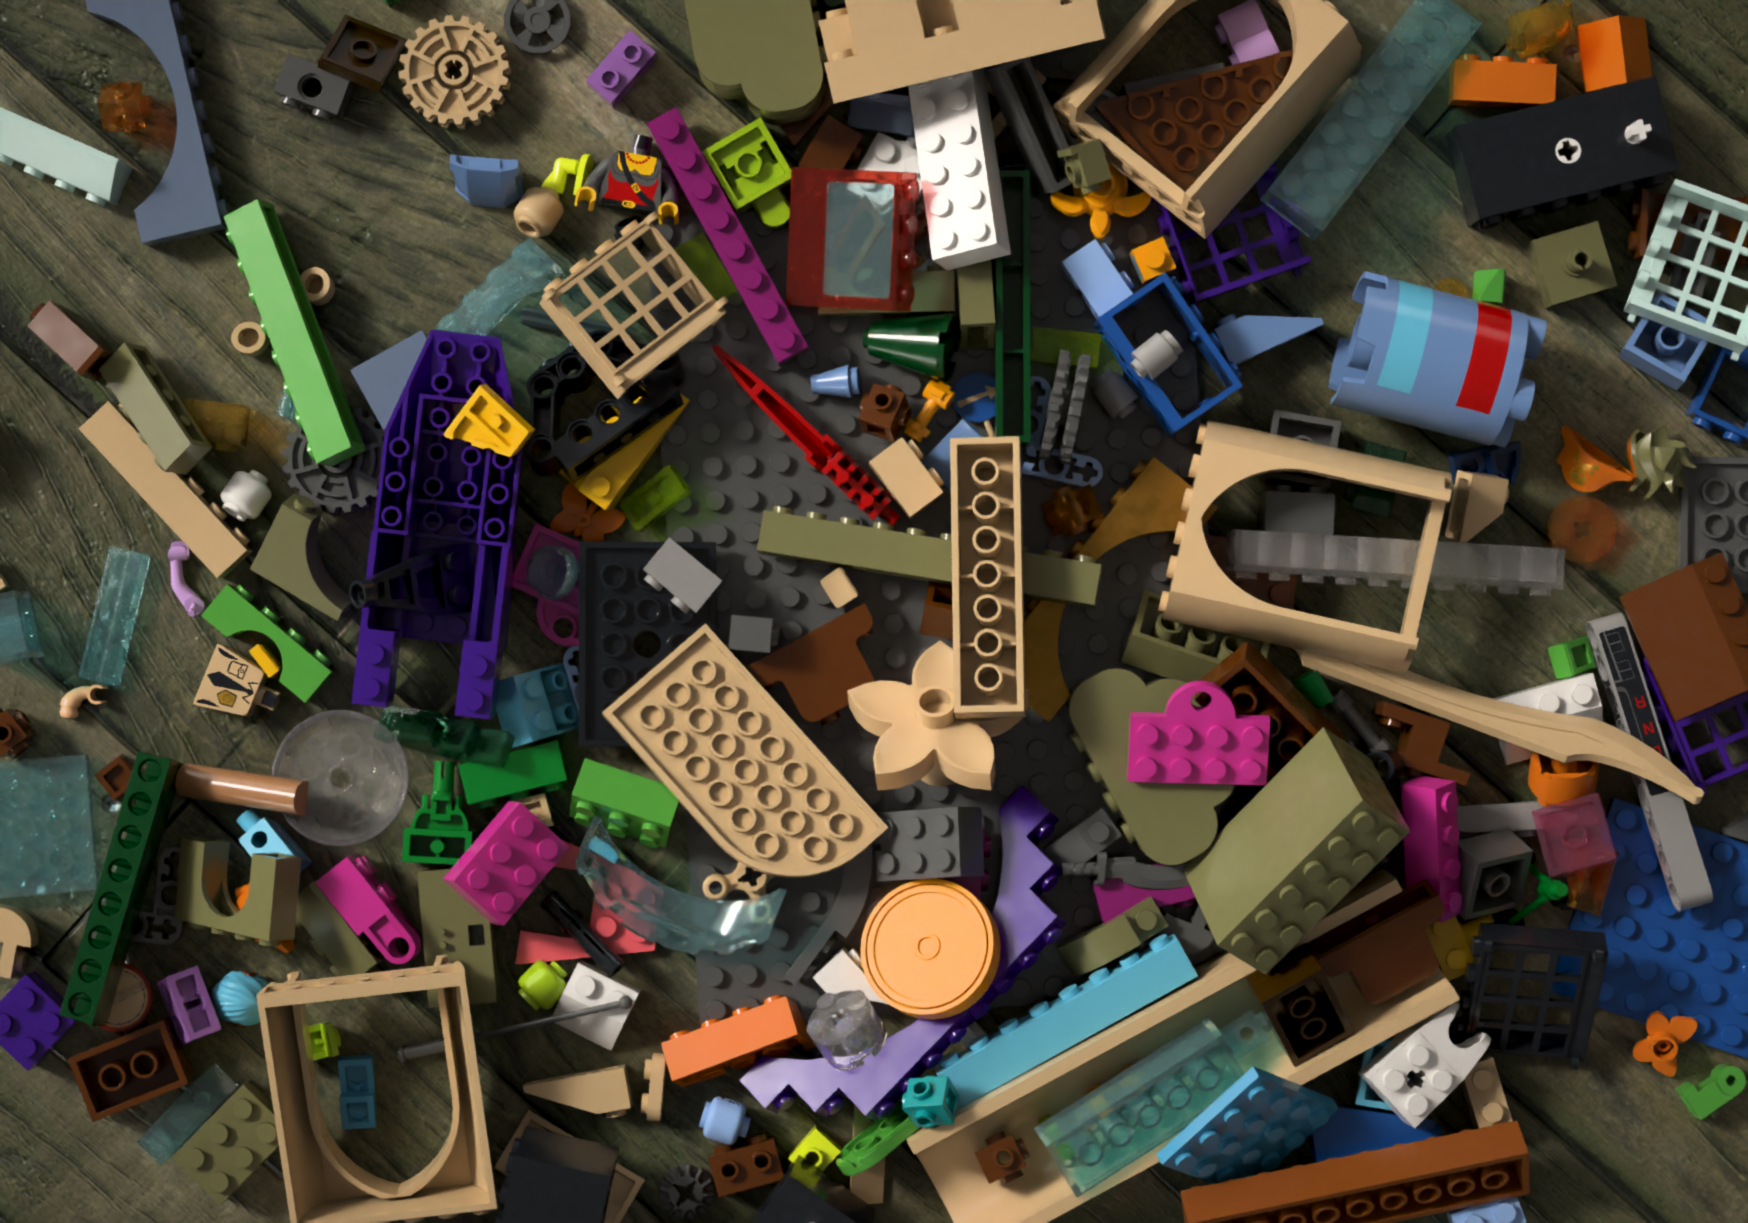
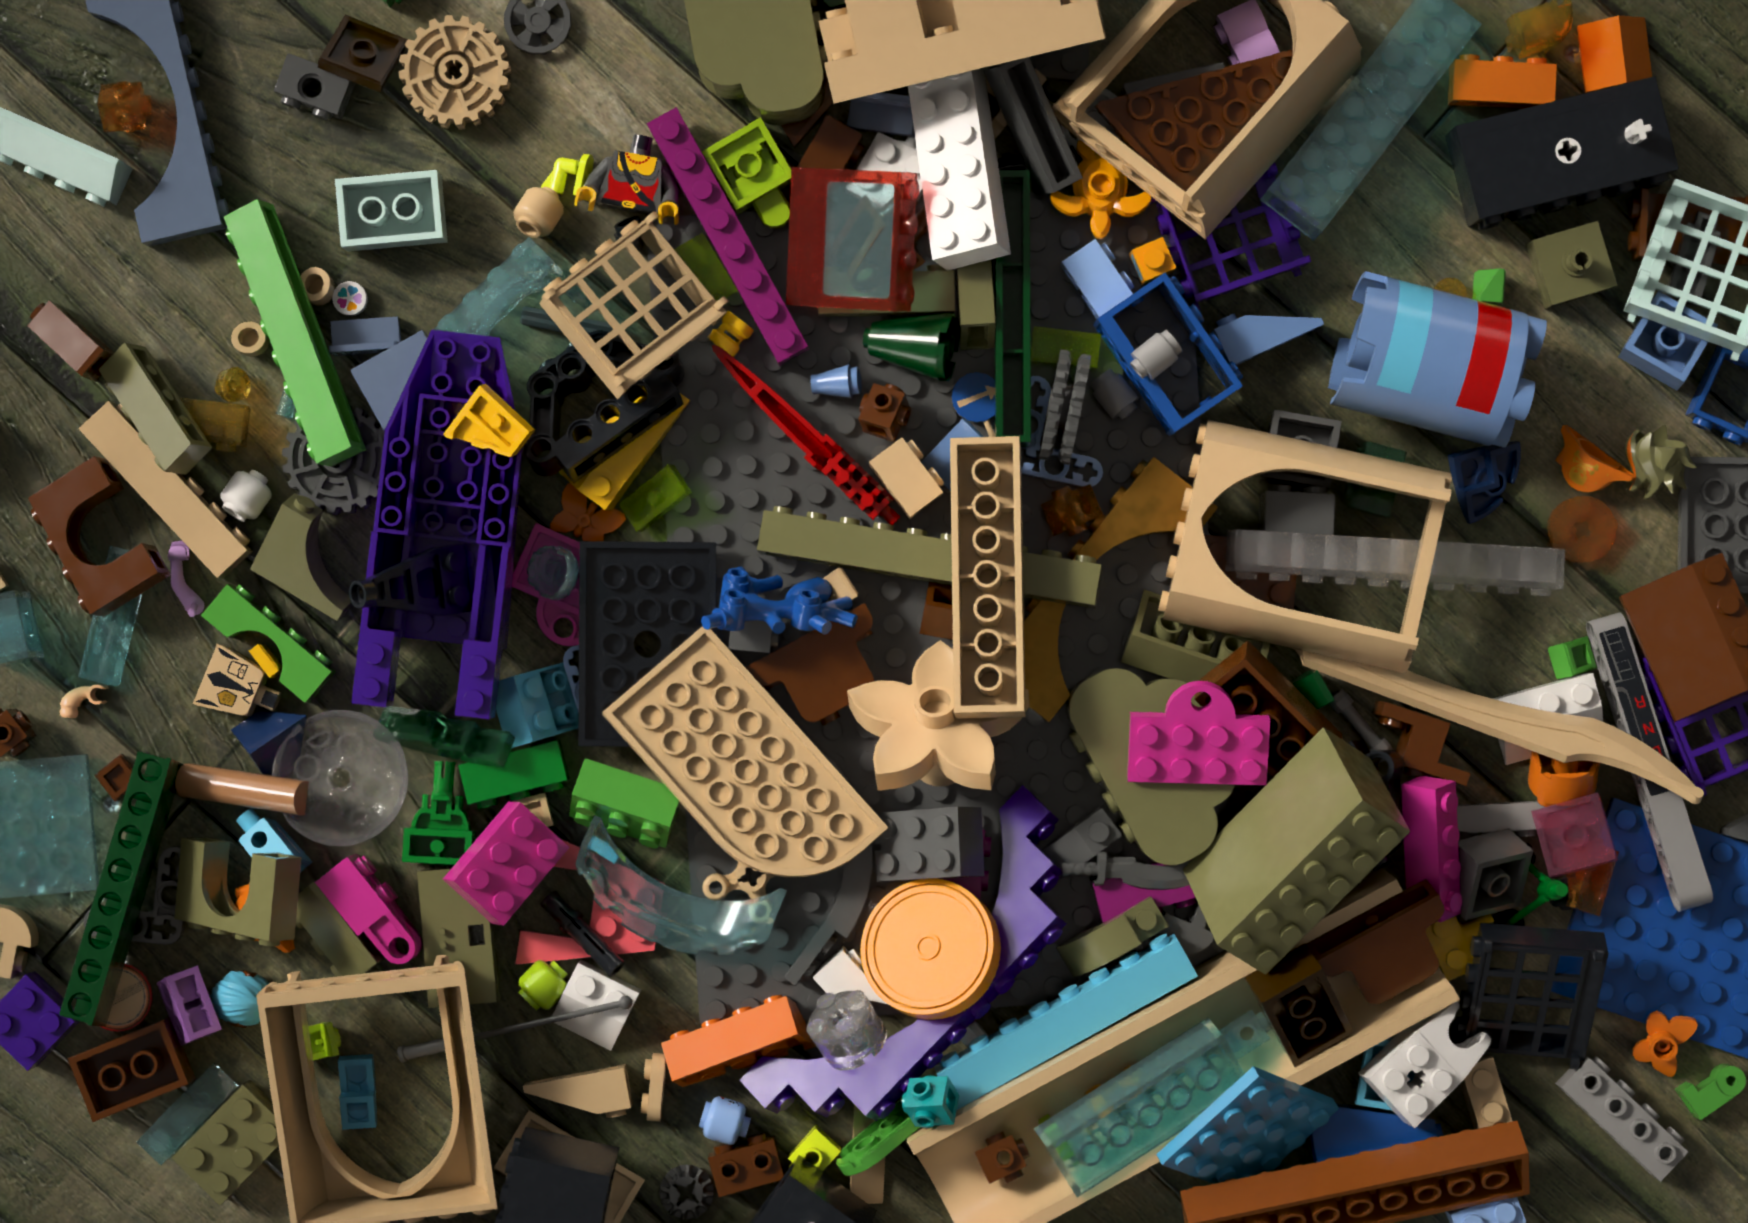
(61, 512): none -> reddish brown arch
(233, 385): none -> clear yellow tile
(263, 735): none -> dark blue slope
(350, 298): none -> white tile
(364, 335): none -> sand blue panel
(391, 210): none -> light aqua brick
(487, 180): medium blue slope -> none
(622, 69): medium lavender brick -> none
(681, 576): light grey brick -> none
(736, 328): none -> yellow wheel
(802, 604): none -> blue plant
(938, 395): light orange bar -> none
(1086, 165): olive brick -> none
(1475, 504): tan slope -> none
(1622, 1118): none -> light grey brick

